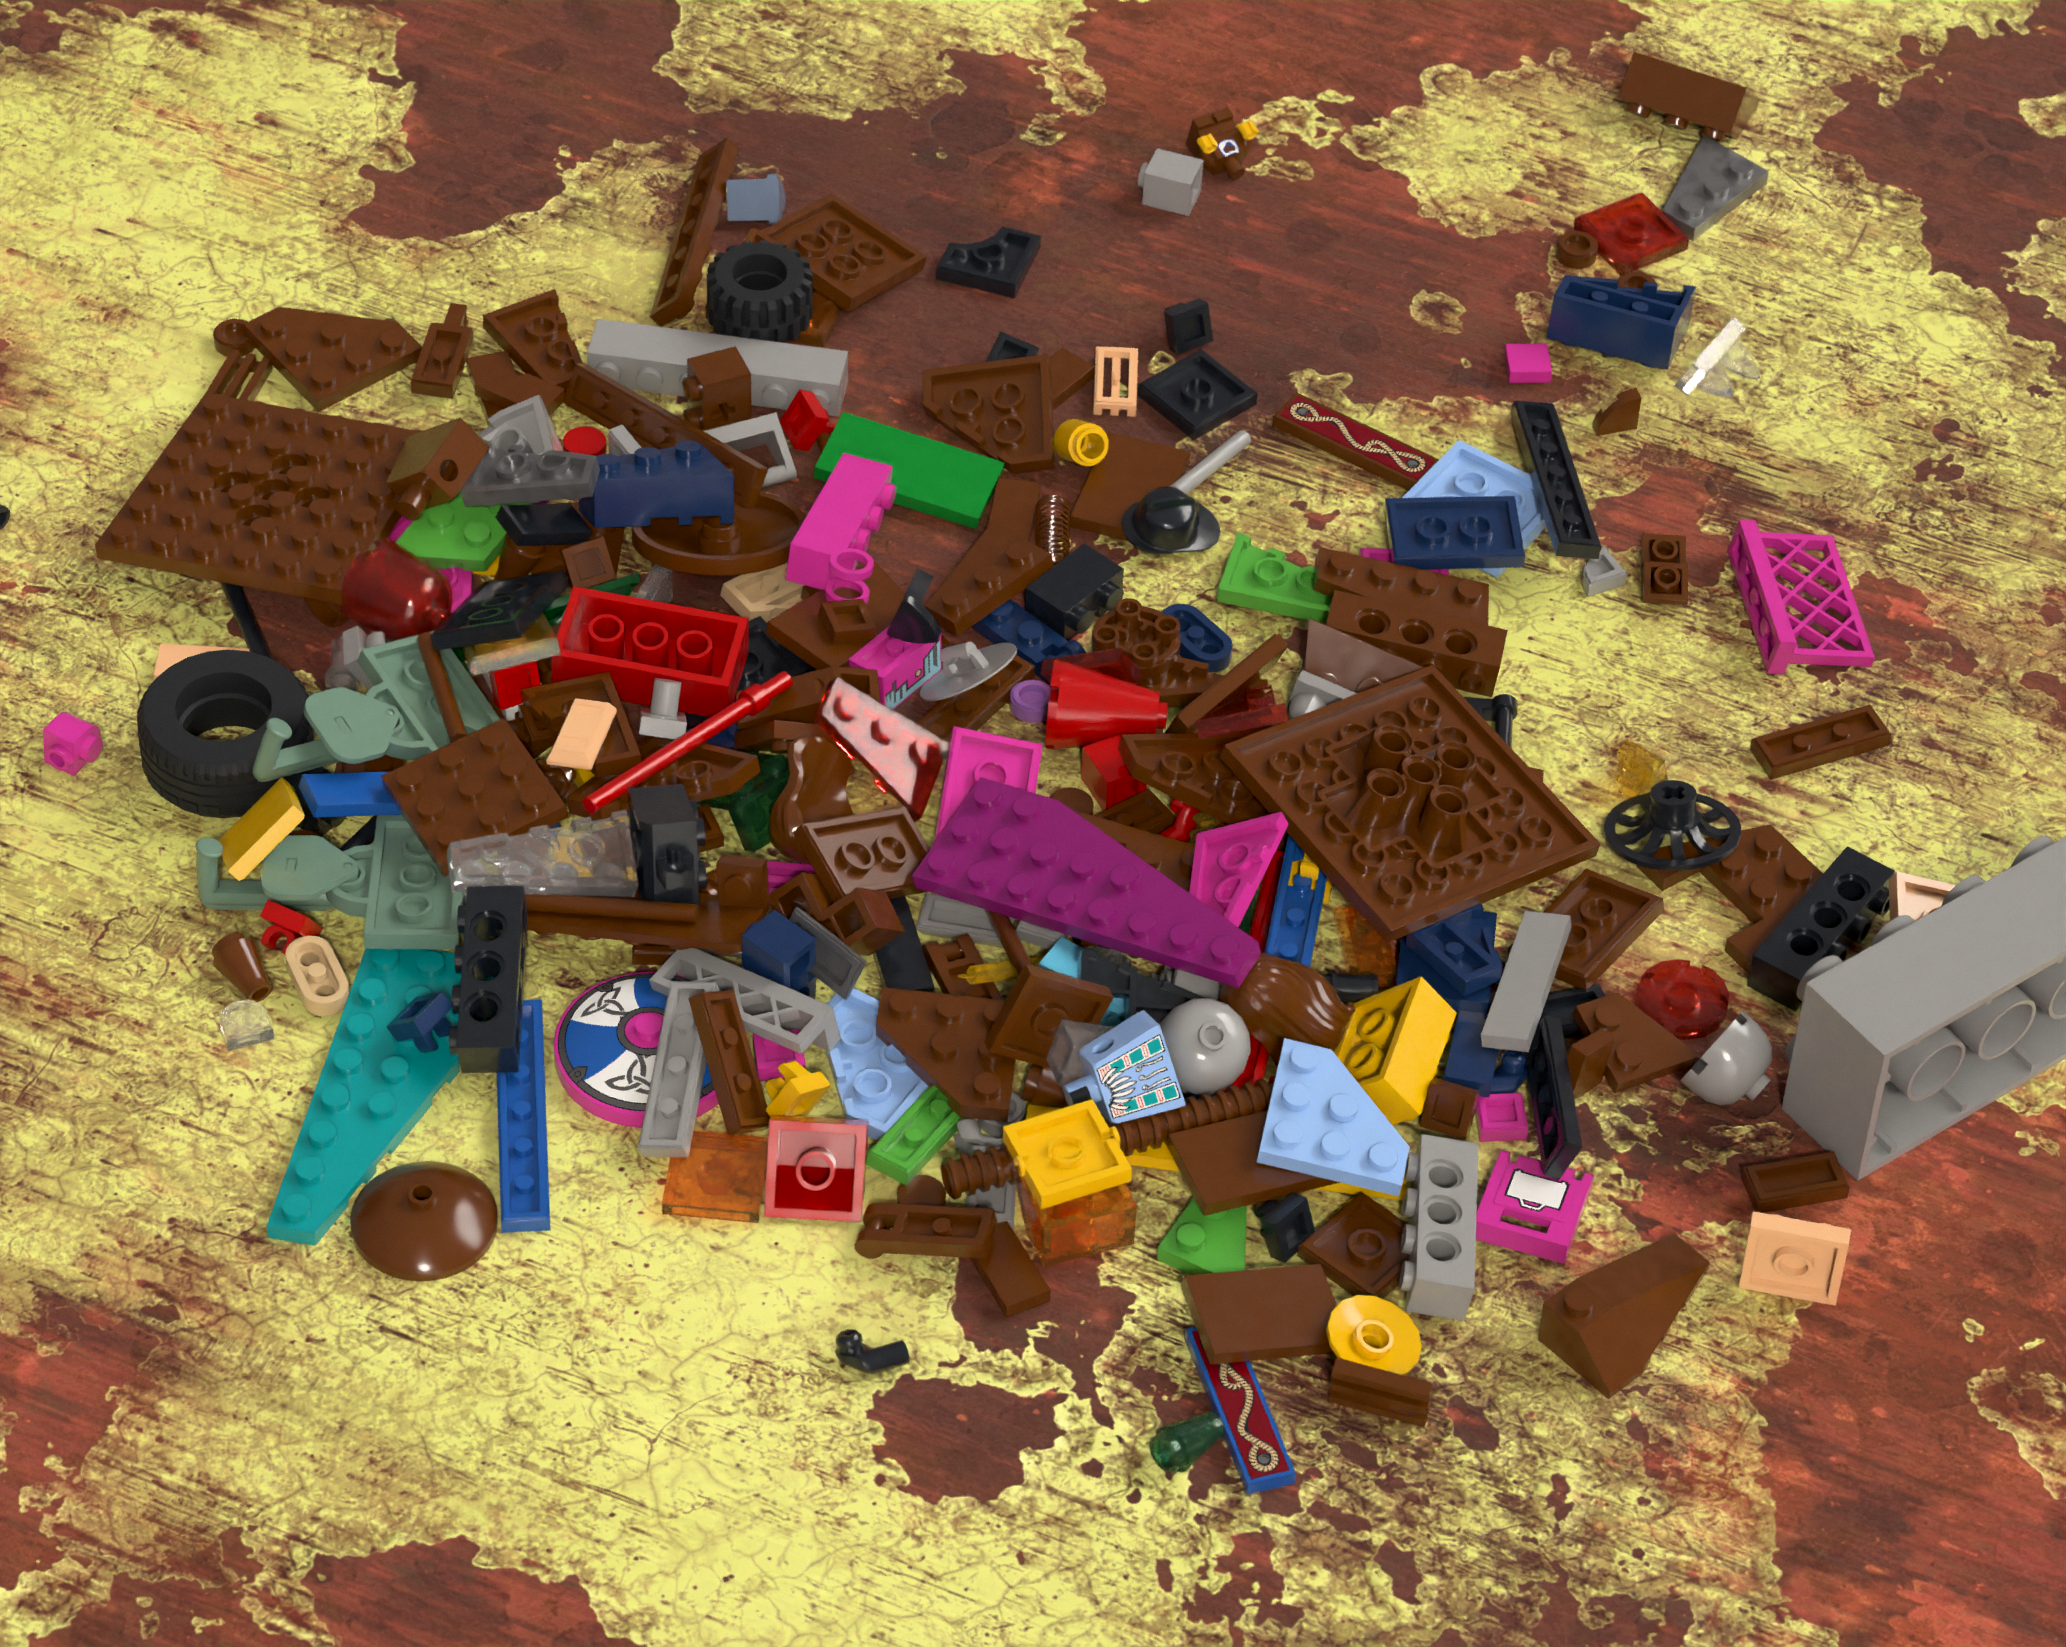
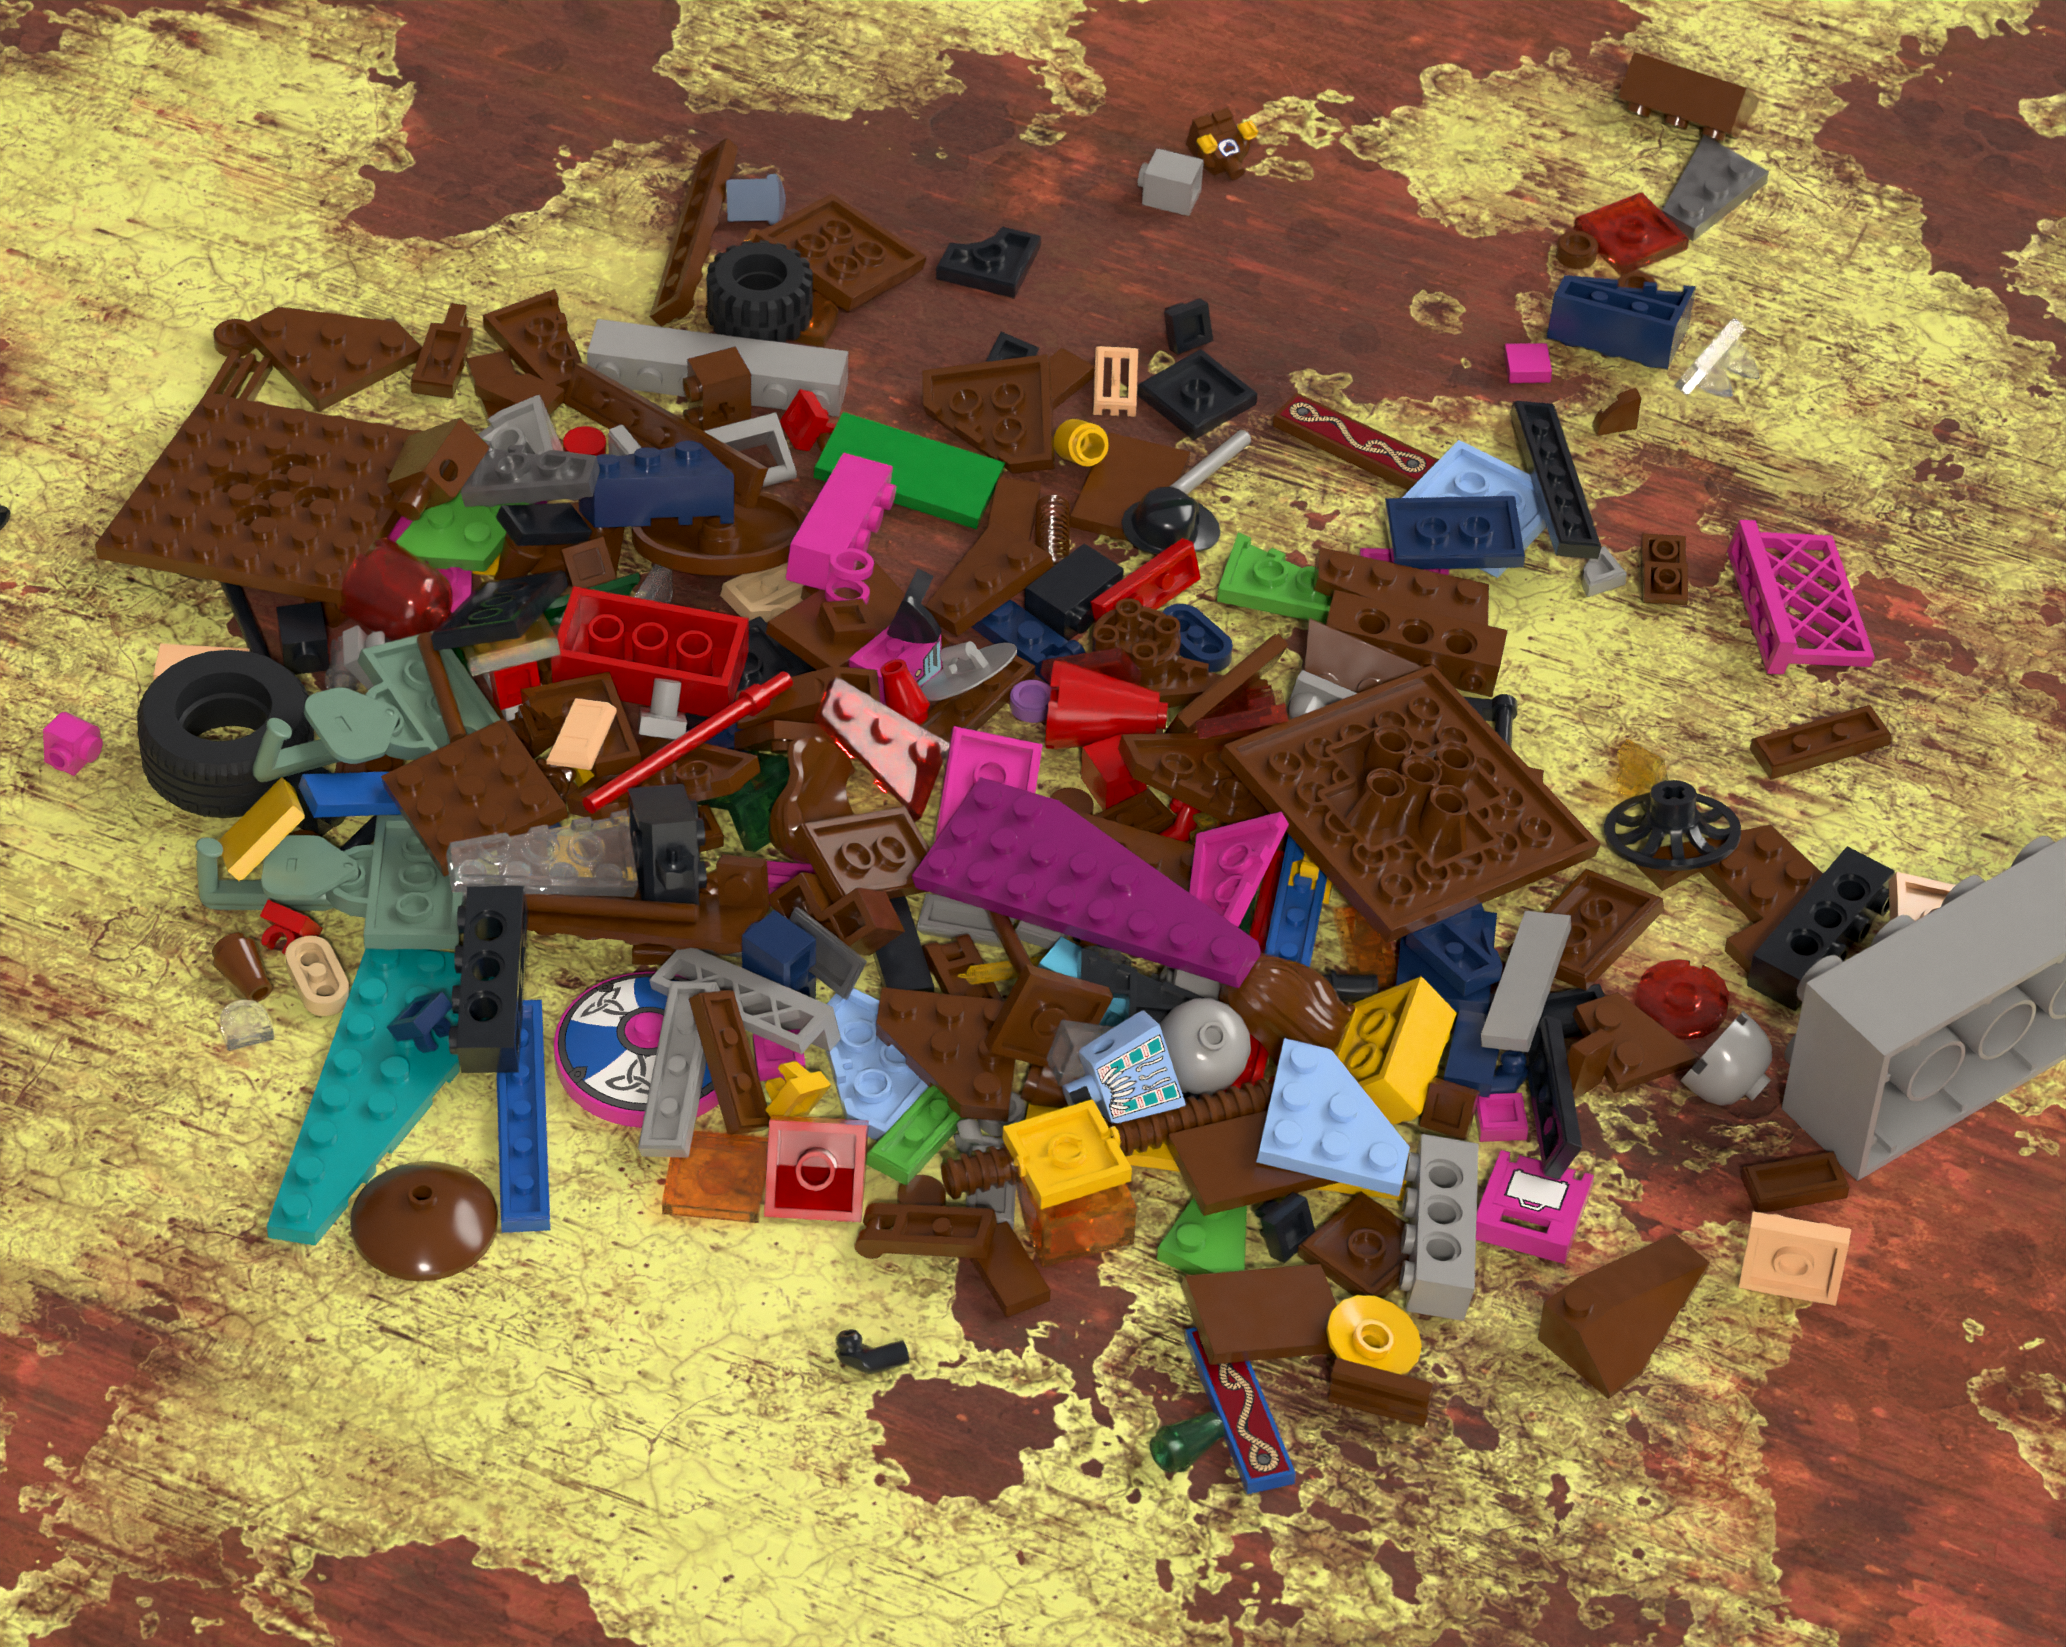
(303, 638): none -> black brick
(903, 692): none -> red cone
(1155, 581): none -> red tile

